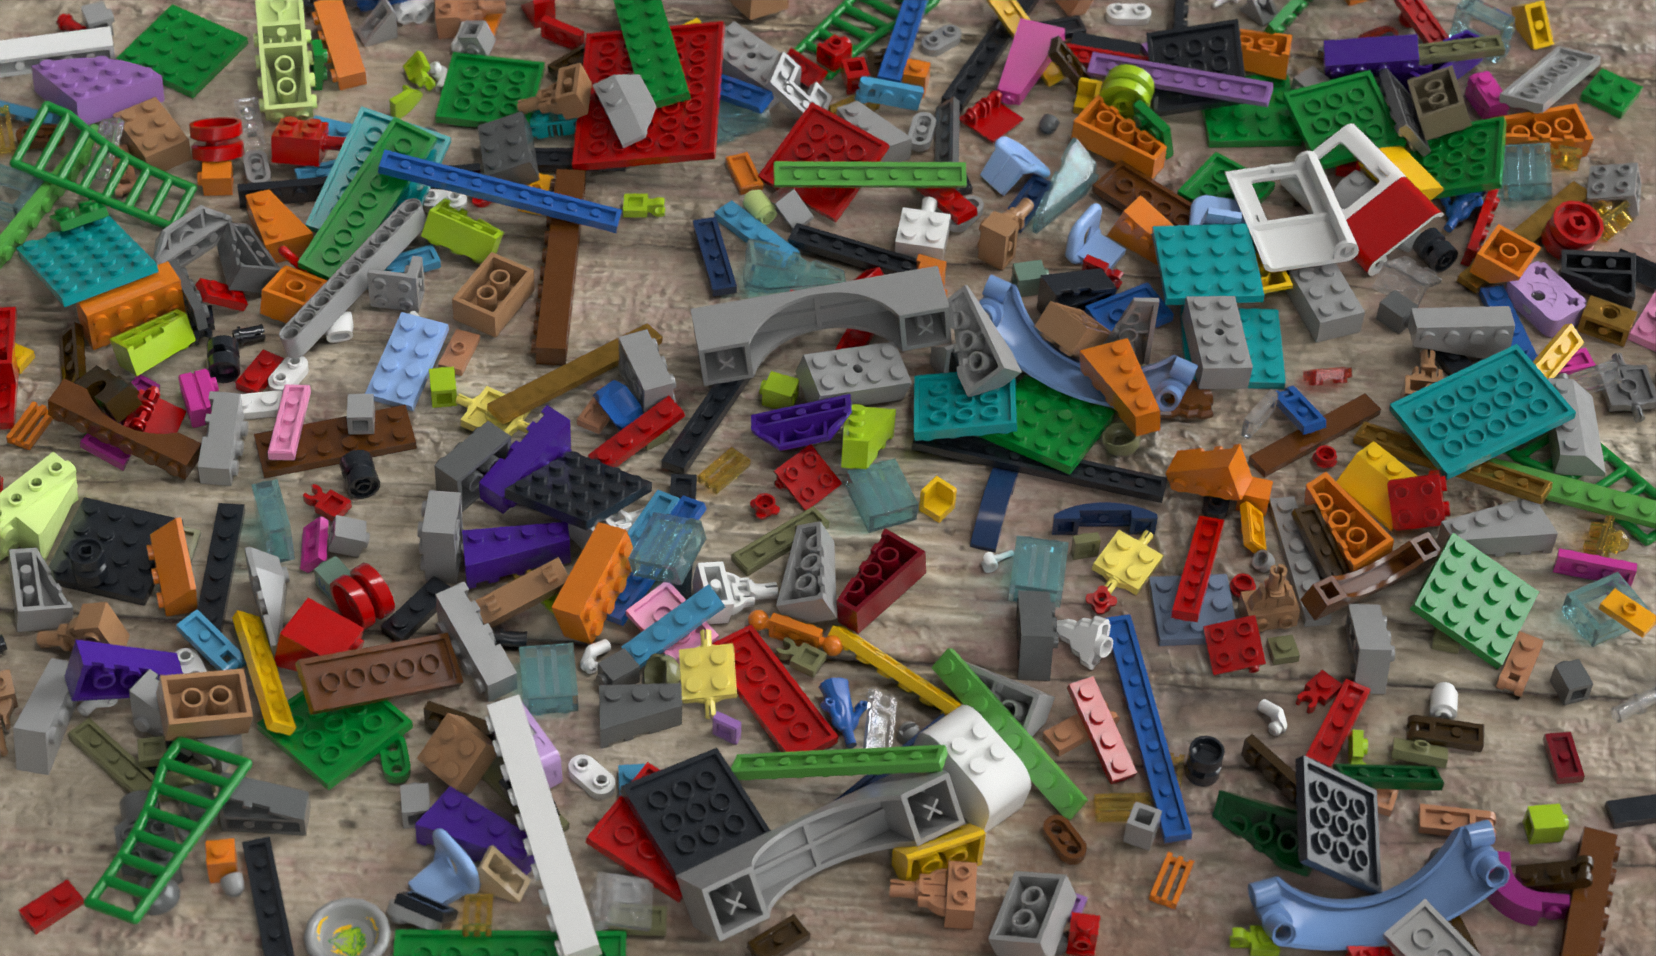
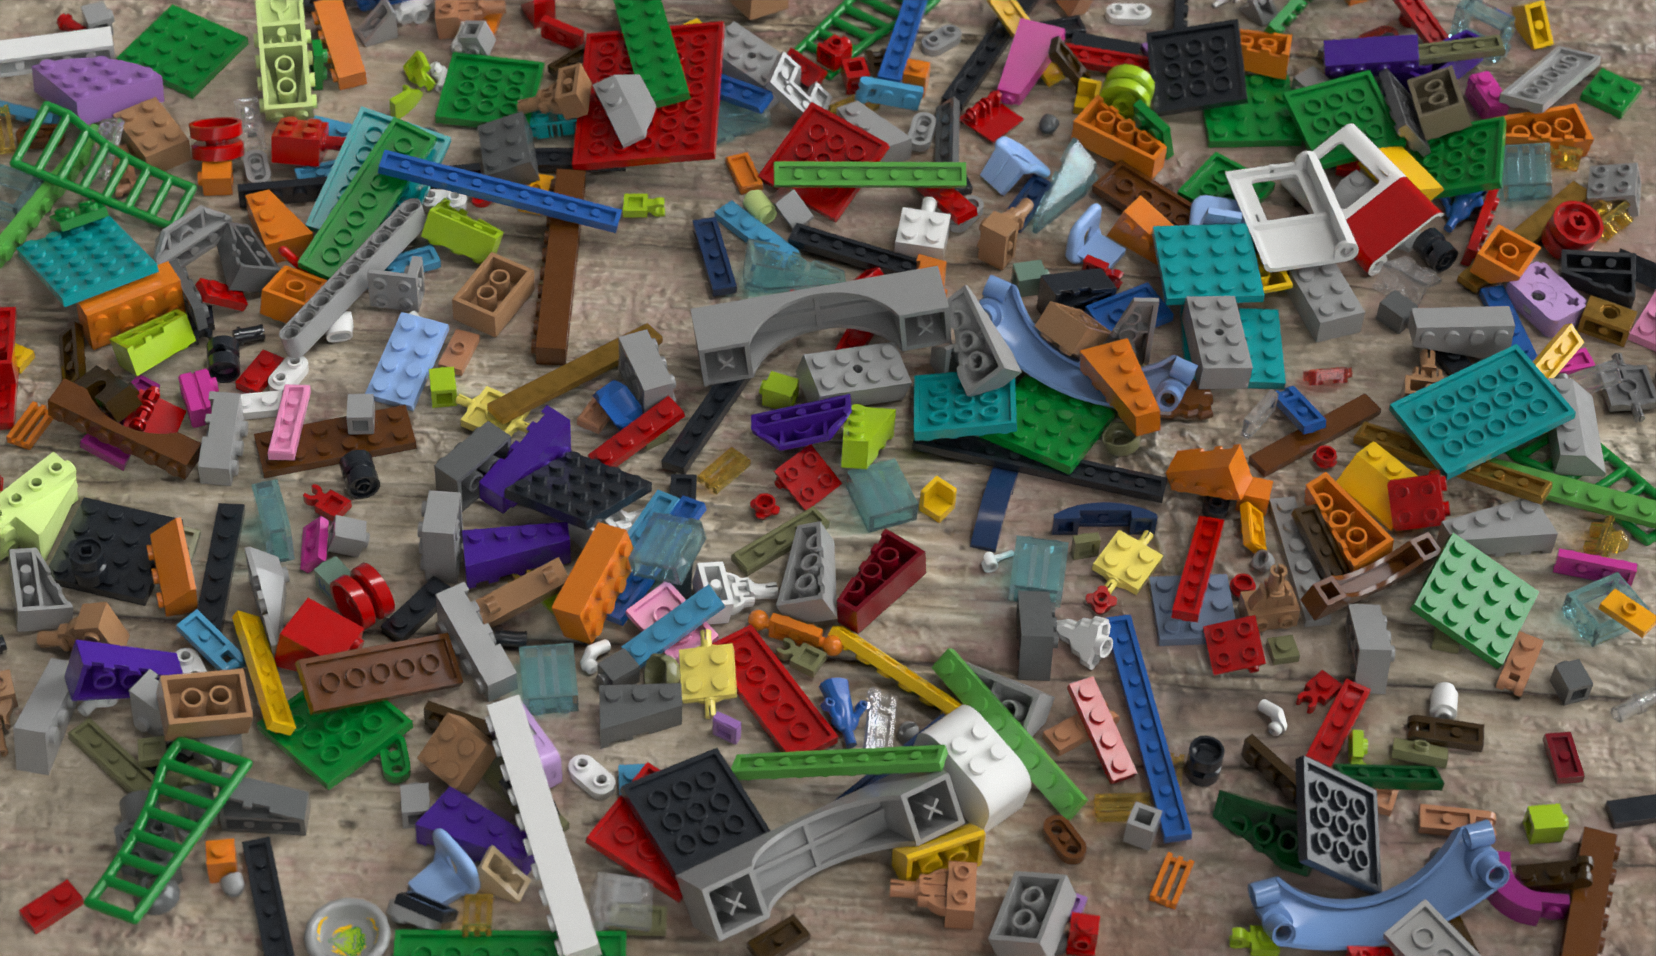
(1190, 80): medium lavender plate -> none

